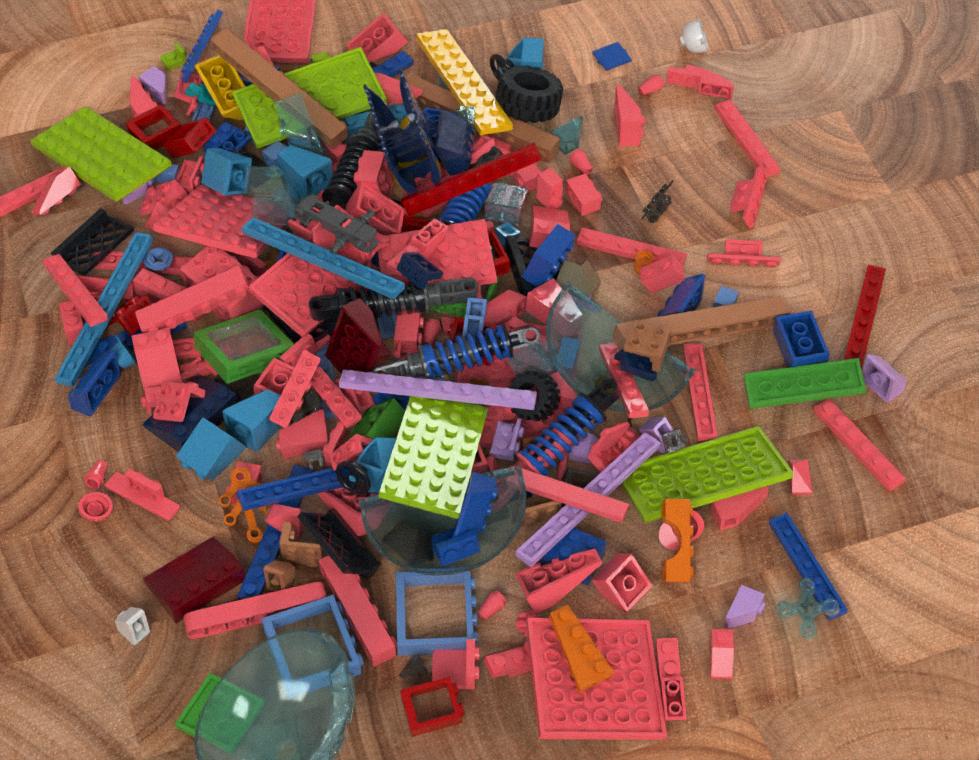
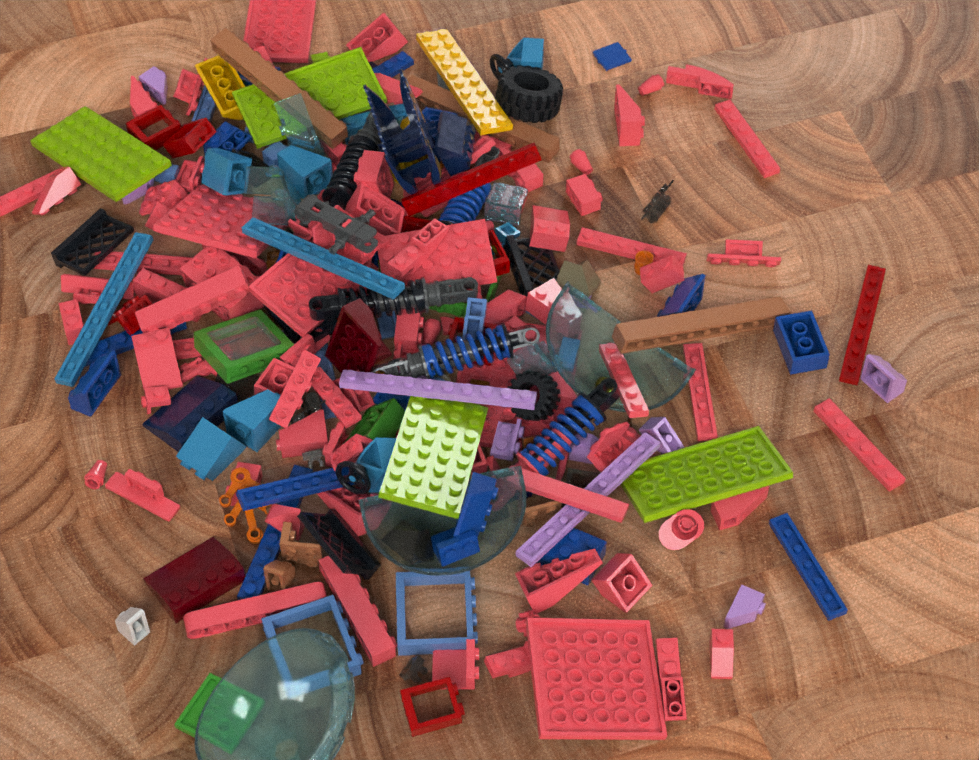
(75, 290): coral plate -> none
(95, 506): coral hat -> none
(125, 356): dark azure piece -> none
(158, 253): medium blue gear -> none
(174, 58): lime bracket -> none
(174, 399): coral bracket -> none
(199, 48): blue plate -> none
(201, 93): teal plate -> none
(418, 269): dark blue bracket -> none
(467, 112): clear light blue plate -> none
(492, 604): coral cone -> none
(549, 189): coral brick -> none
(549, 256): blue brick -> none
(569, 135): clear light blue slope -> none
(583, 656): orange wing -> none
(636, 365): dark blue bracket -> none
(648, 341): nougat bracket -> none
(674, 440): clear smoke tile -> none
(677, 515): orange arch -> none
(694, 37): white cylinder -> none
(725, 297): medium blue brick -> none
(748, 196): coral bracket -> none
(801, 480): coral slope -> none
(804, 383): bright green plate -> none
(814, 609): clear light blue gear -> none

